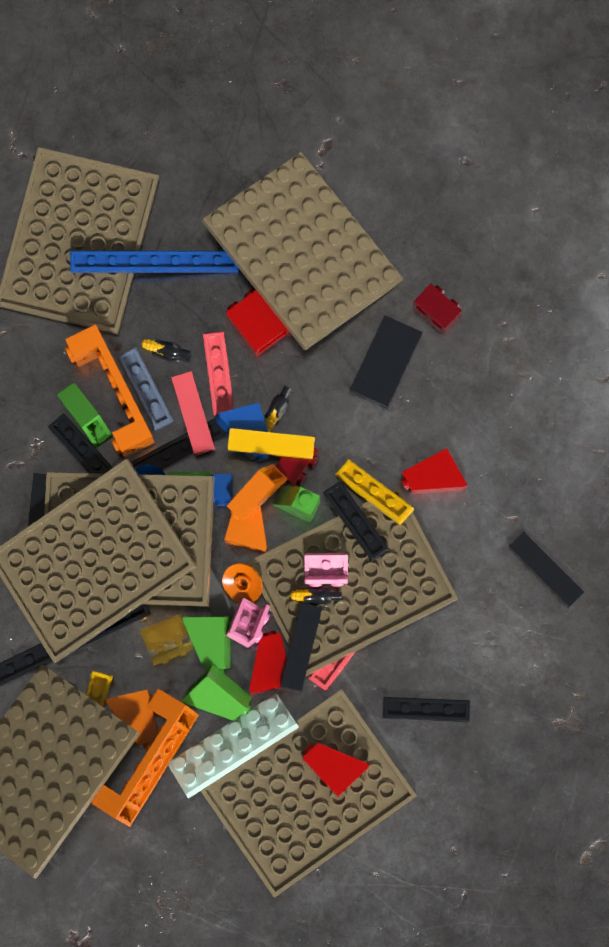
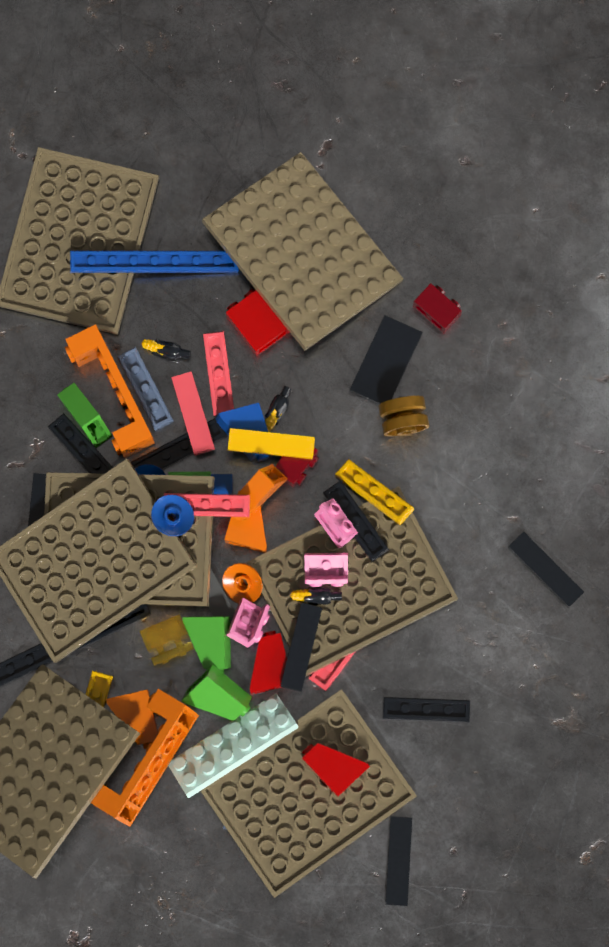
(176, 507): none -> blue dish
(217, 504): none -> coral tile
(298, 502): bright green slope -> none
(335, 523): none -> bright pink bracket
(398, 861): none -> black tile
(403, 416): none -> pearl gold wheel
(433, 475): red slope -> none

